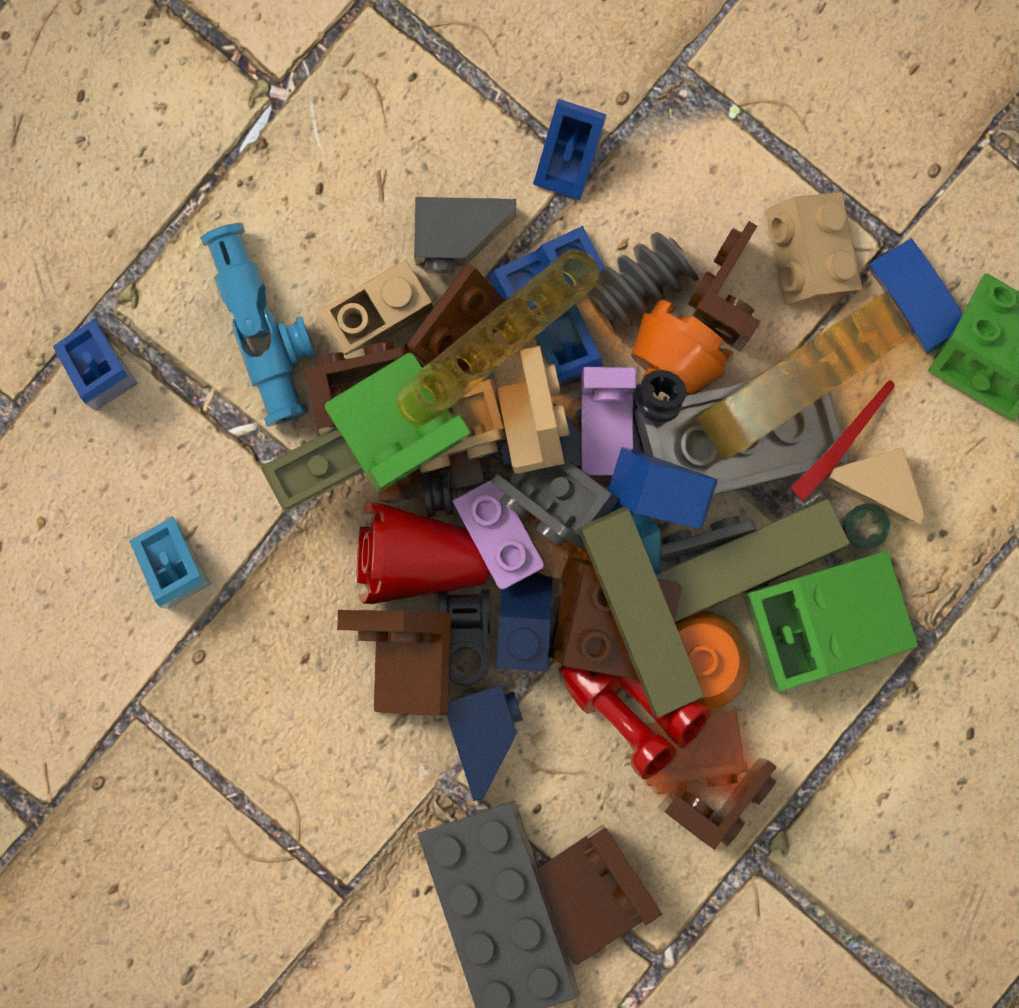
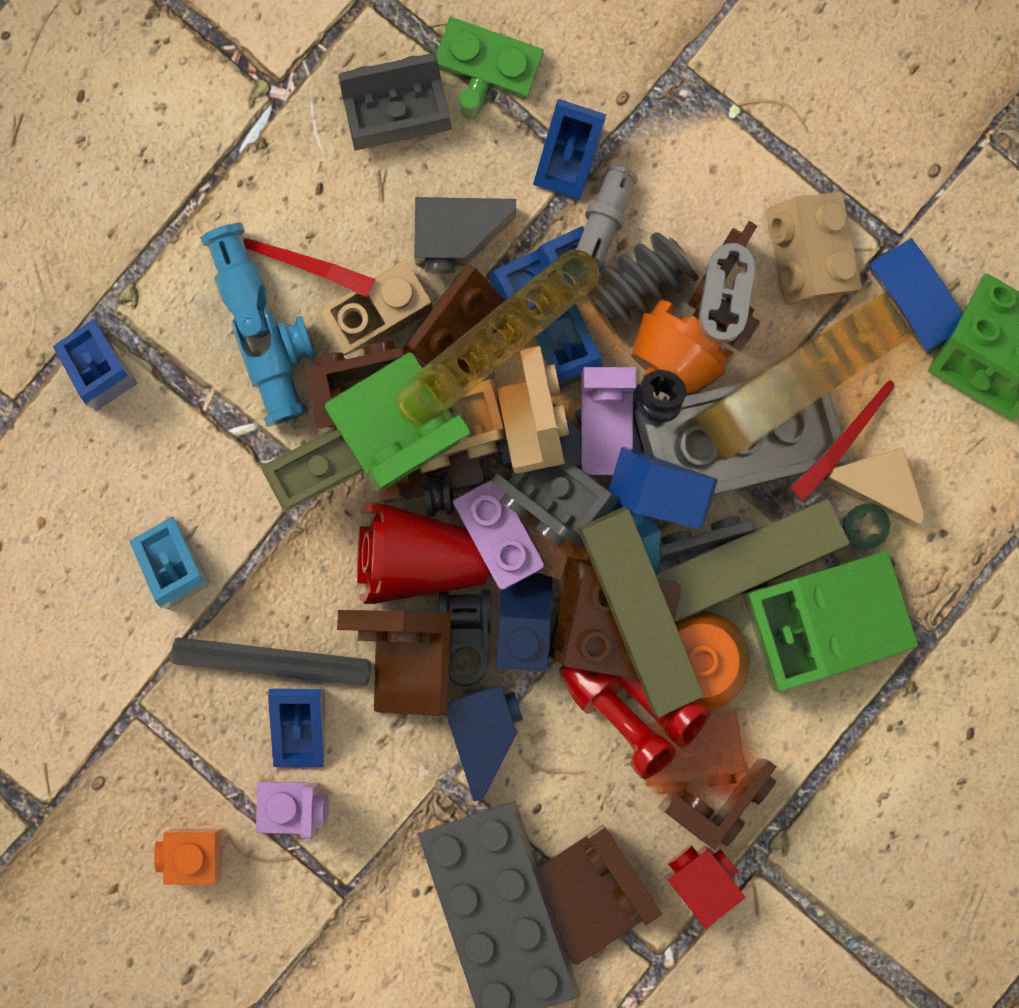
(189, 856): none -> orange brick
(271, 661): none -> dark grey axle
(290, 808): none -> lavender bracket
(297, 727): none -> blue slope
(347, 278): none -> red sticker
(394, 101): none -> dark grey bracket
(487, 62): none -> bright green plate
(606, 213): none -> light grey pin
(705, 883): none -> red brick
(739, 294): none -> light grey beam

